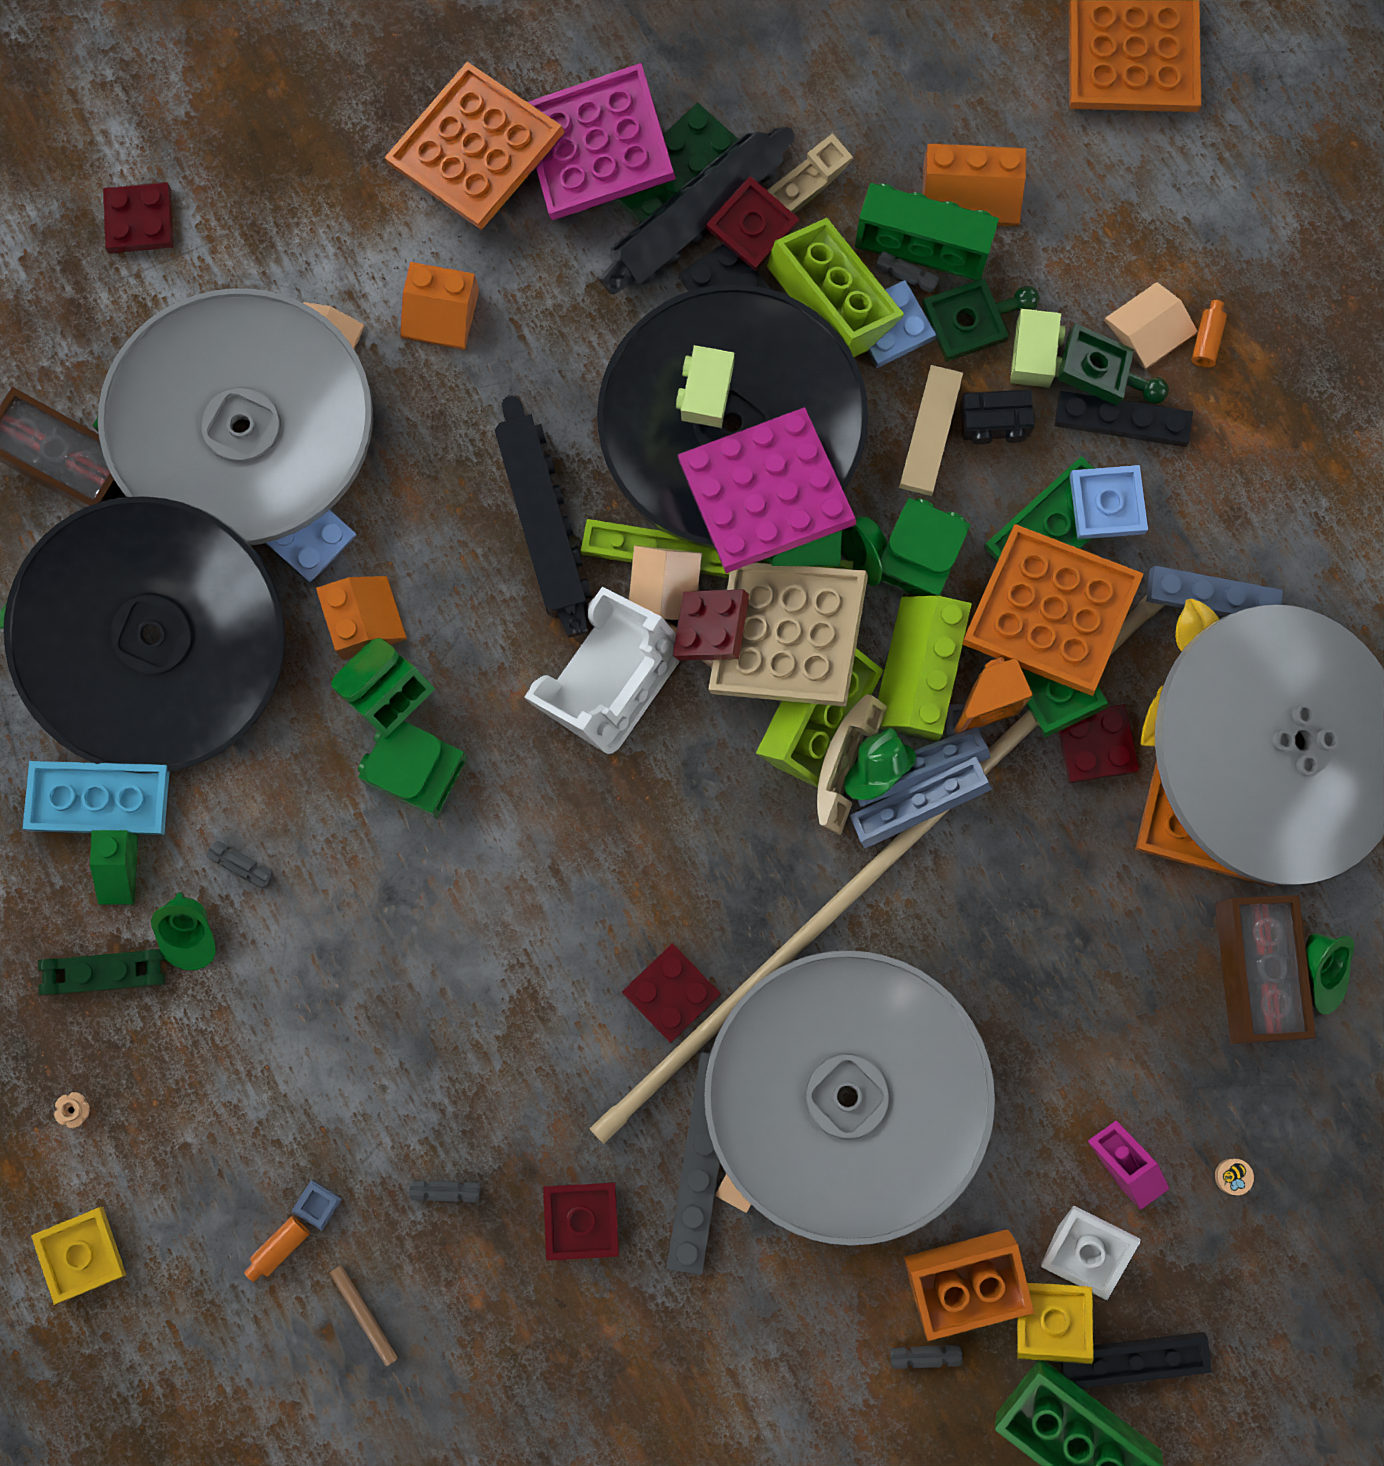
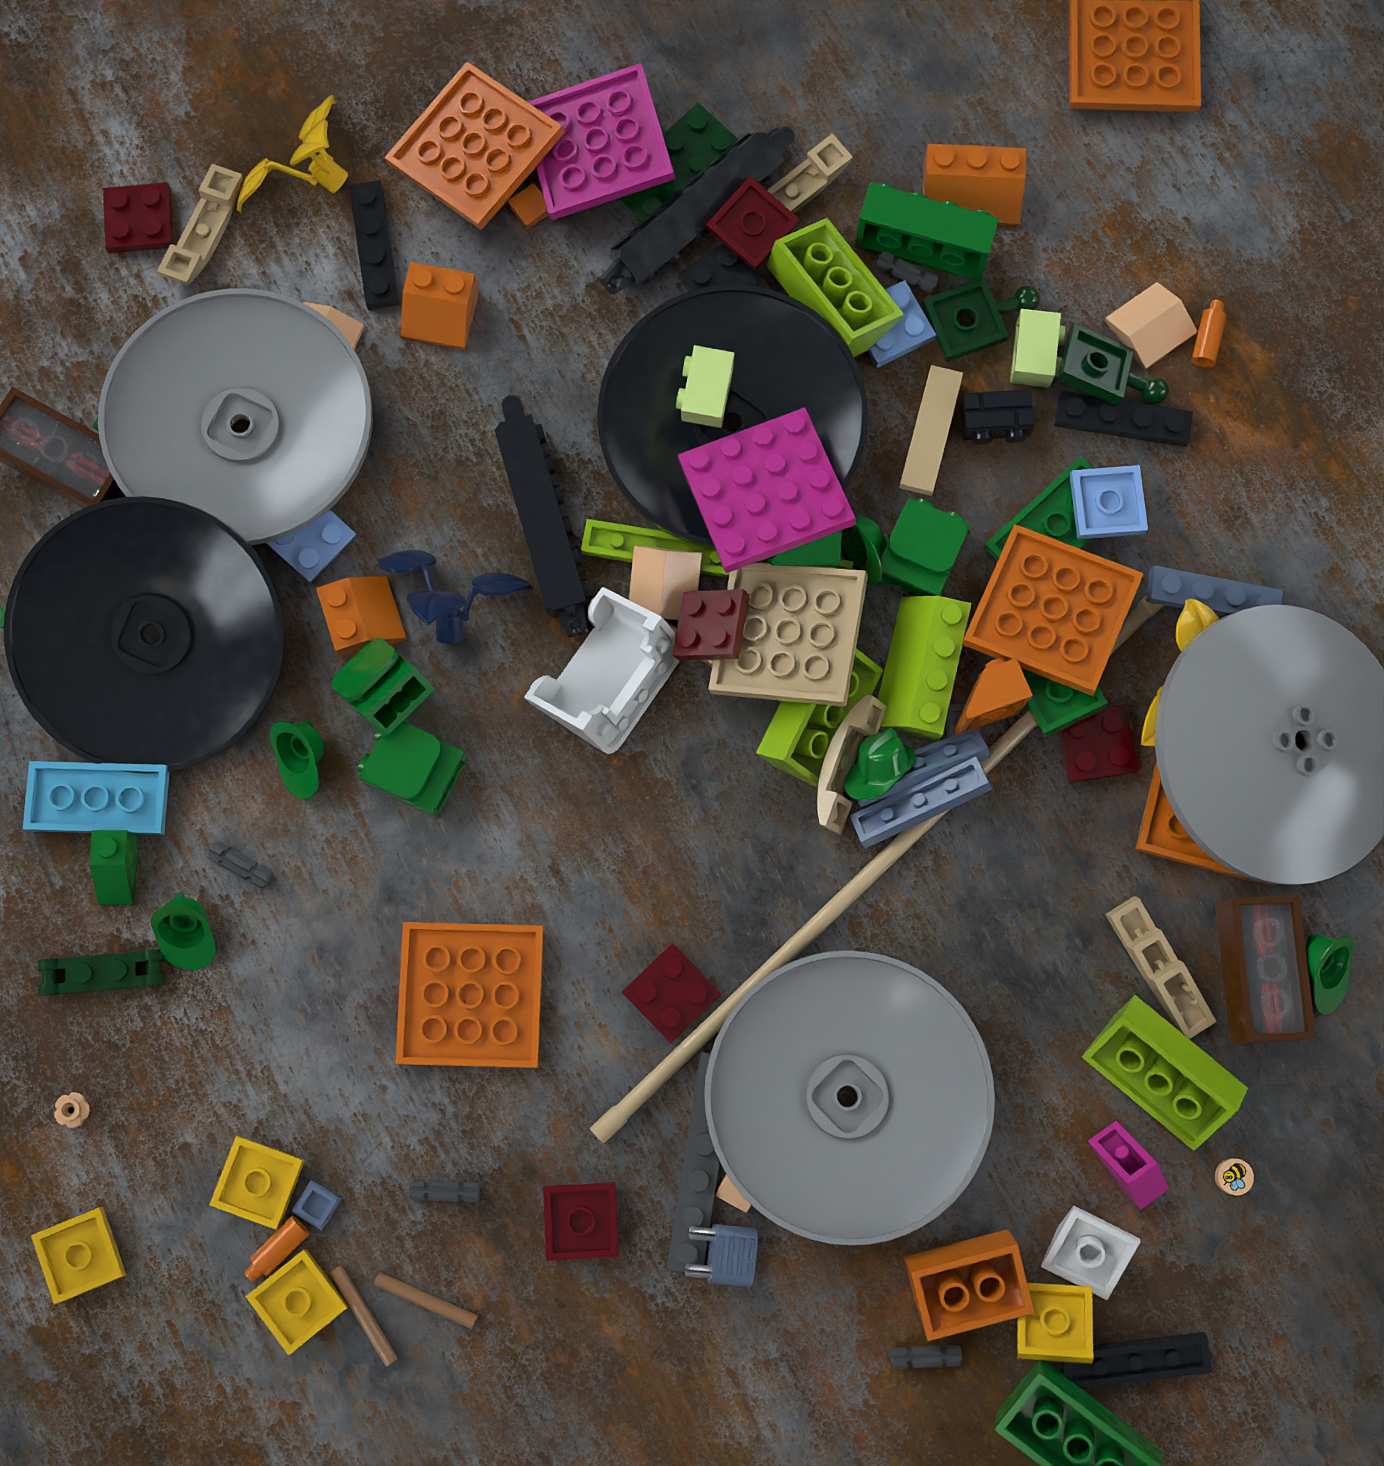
(205, 226): none -> tan slope
(257, 1182): none -> yellow plate
(297, 753): none -> green piece
(297, 1301): none -> yellow plate
(314, 140): none -> yellow plant
(374, 245): none -> black plate
(425, 1300): none -> medium nougat bar
(445, 606): none -> dark blue plant
(470, 995): none -> orange plate
(529, 206): none -> orange tile
(730, 1255): none -> sand blue piece
(1161, 968): none -> tan slope
(1165, 1073): none -> lime slope

